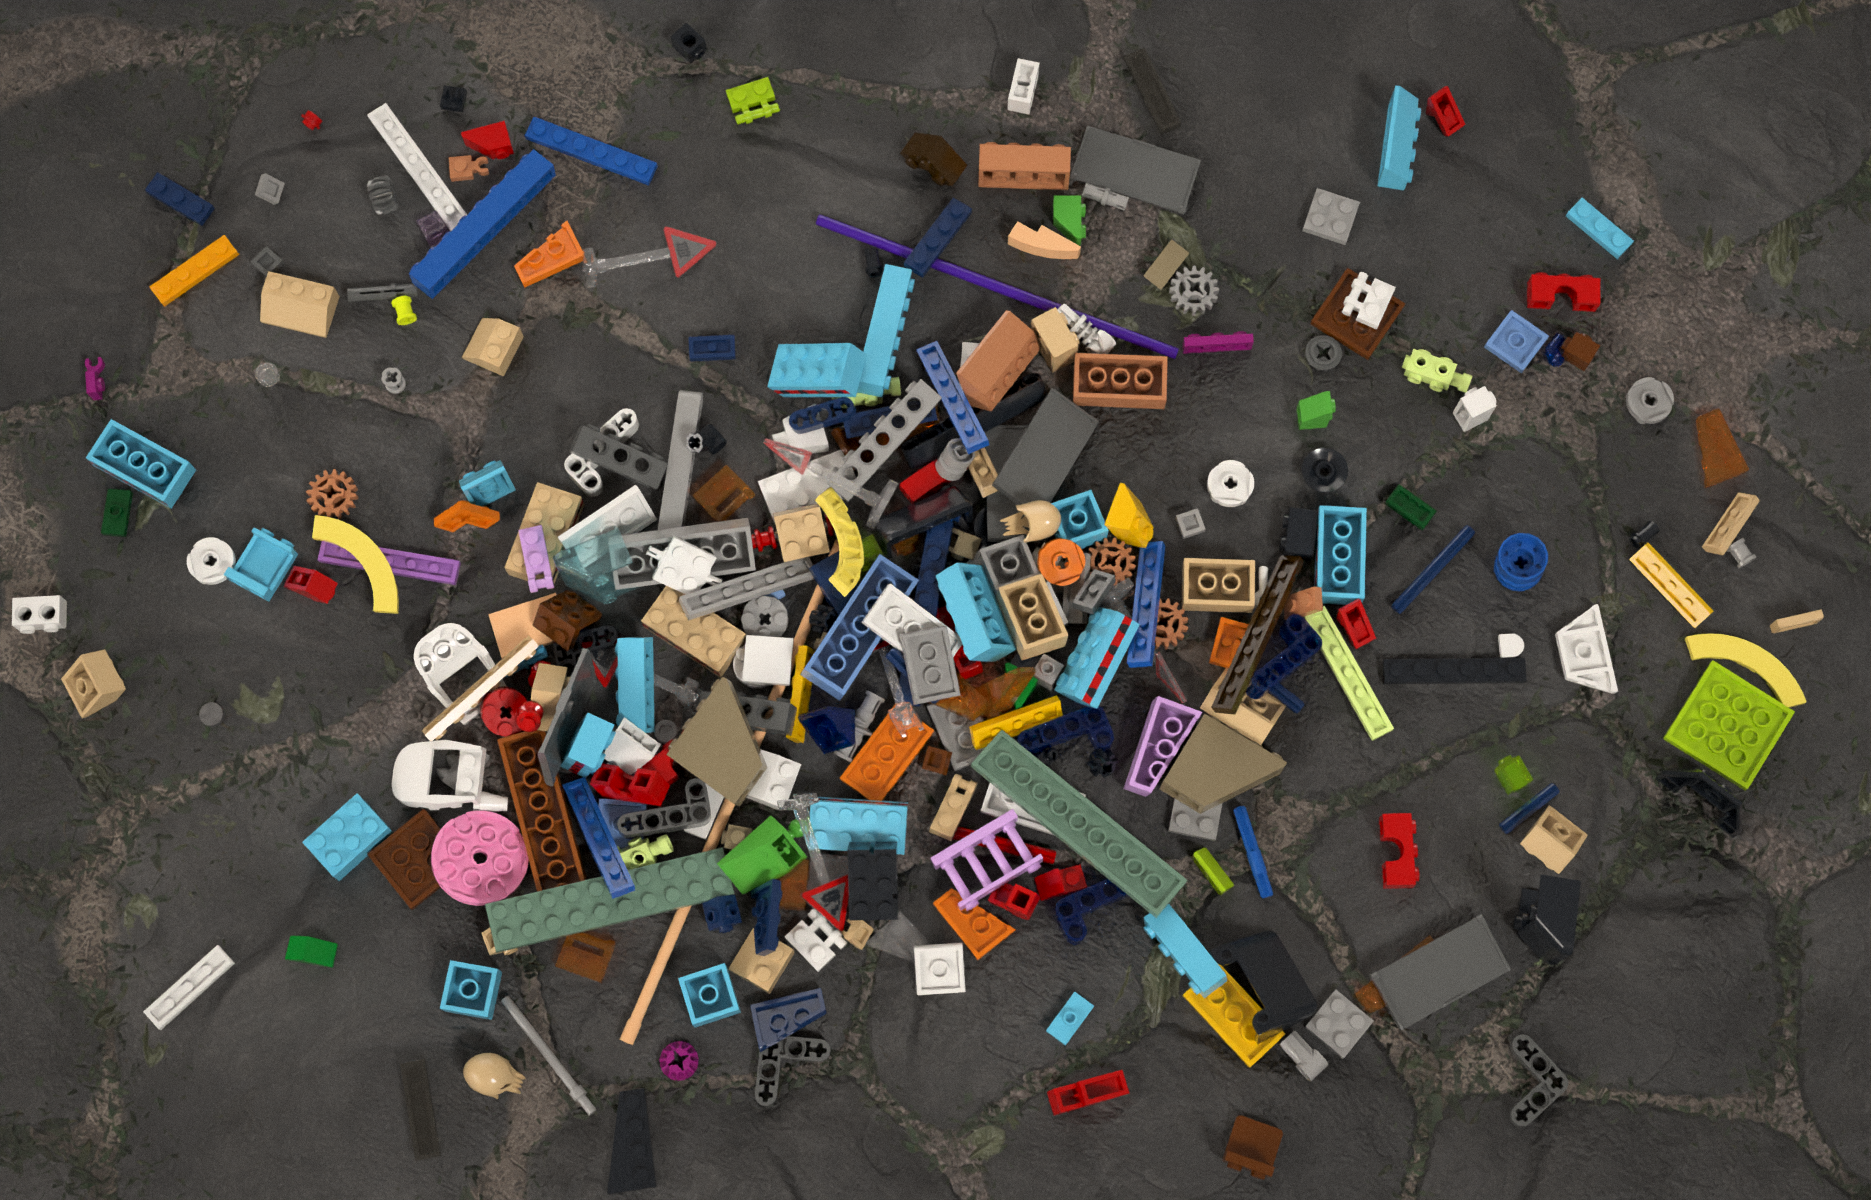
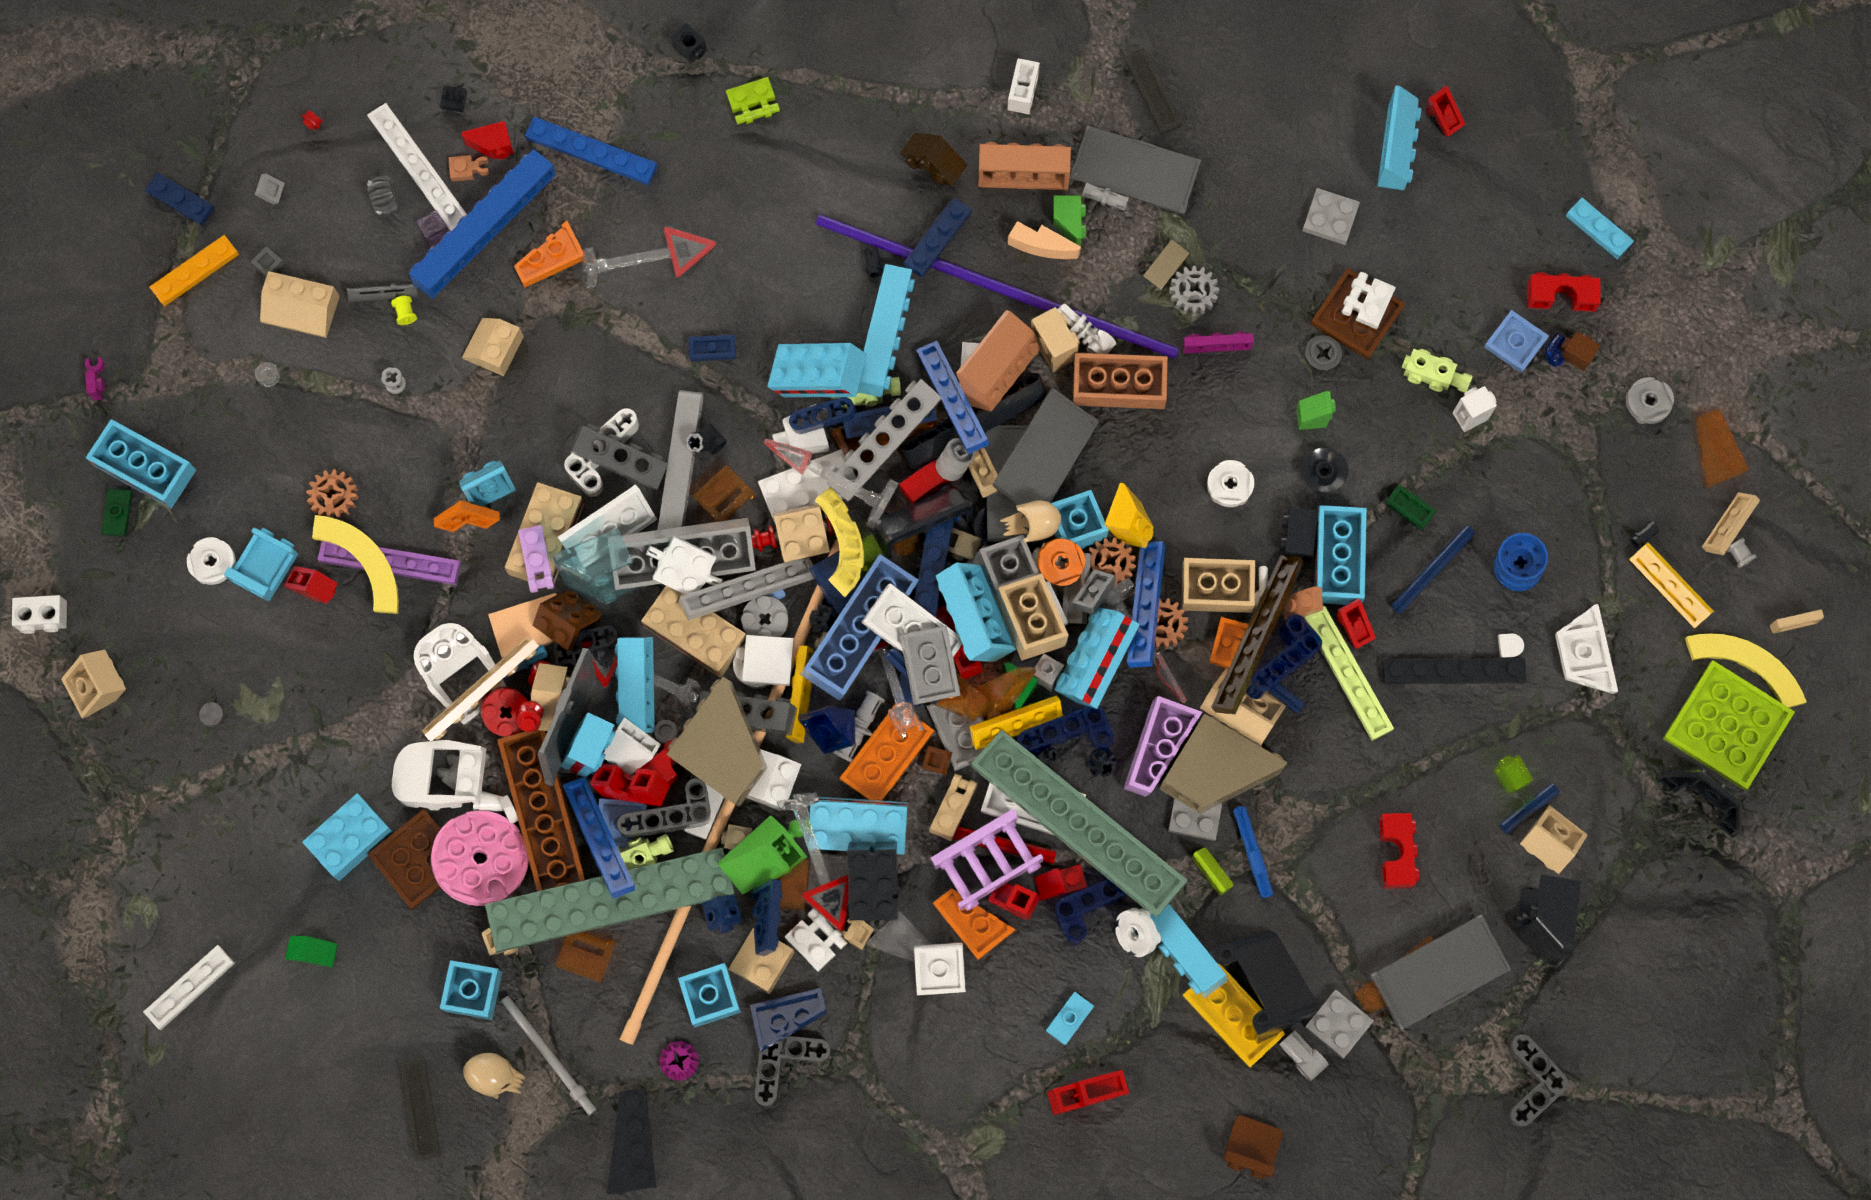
(509, 809): none -> white tile
(1138, 920): none -> white plate
(1190, 523): light grey plate -> none

